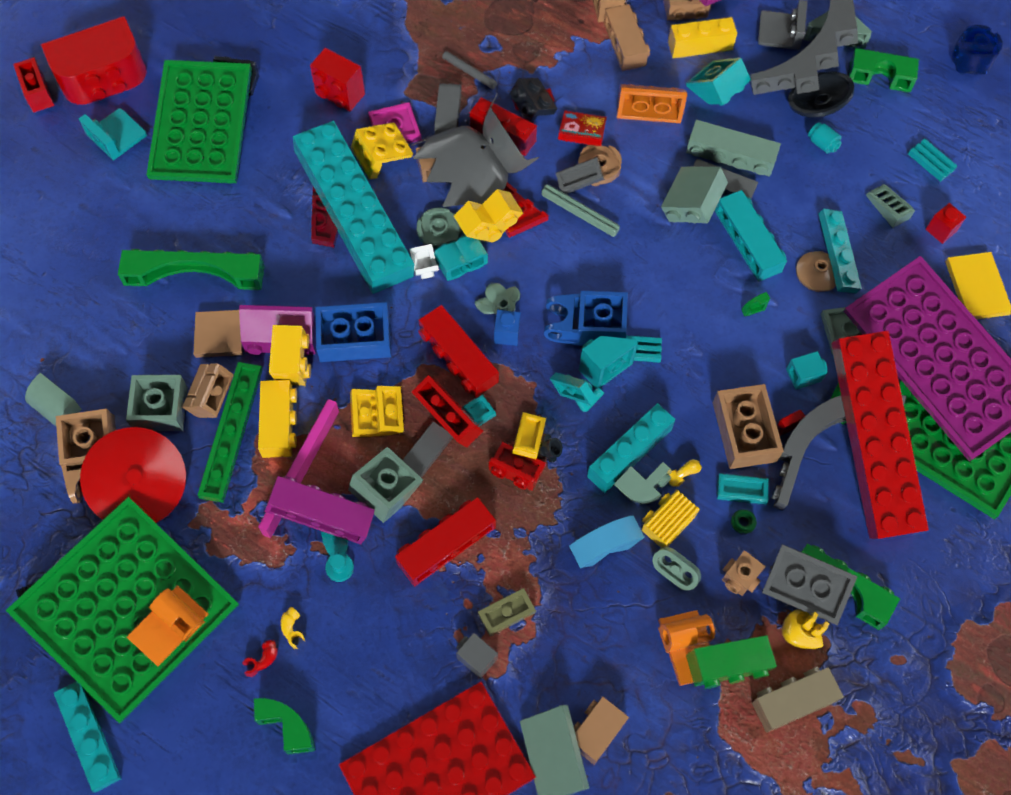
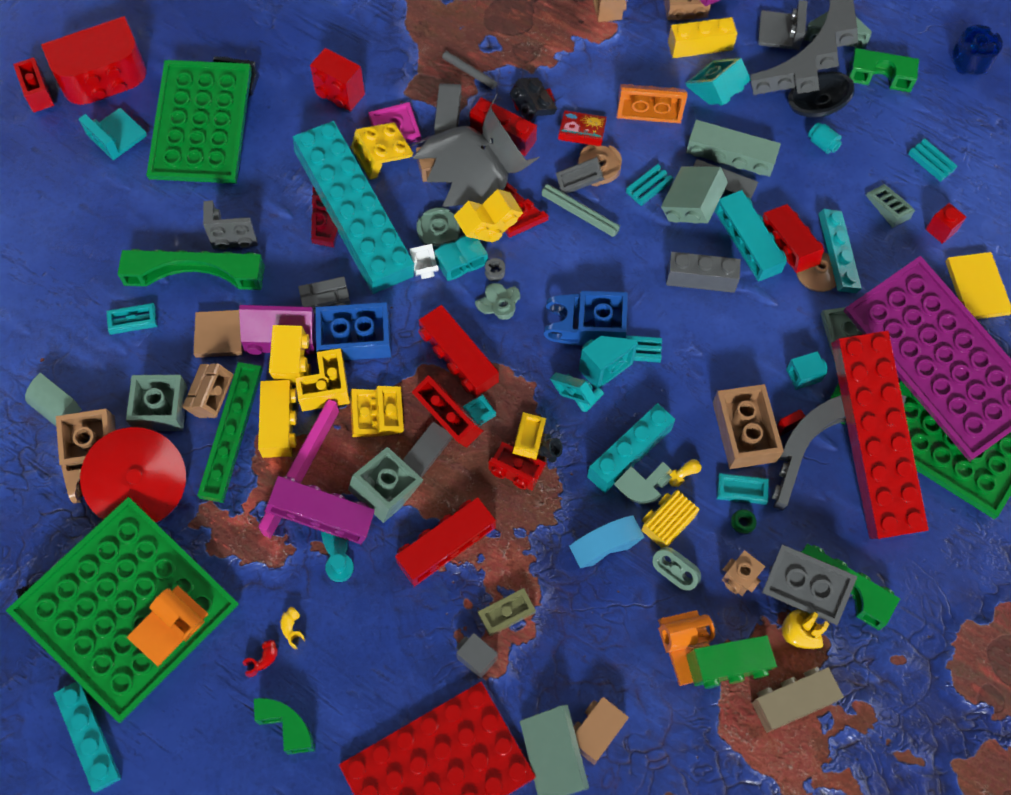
(131, 322): none -> teal tile
(227, 232): none -> dark grey bracket
(324, 293): none -> dark grey brick
(330, 384): none -> yellow brick
(495, 262): none -> dark grey bush
(507, 327): blue brick -> none
(626, 37): medium nougat brick -> none
(646, 177): none -> teal tile
(703, 272): none -> dark grey brick
(756, 304): green tile -> none
(793, 238): none -> red brick

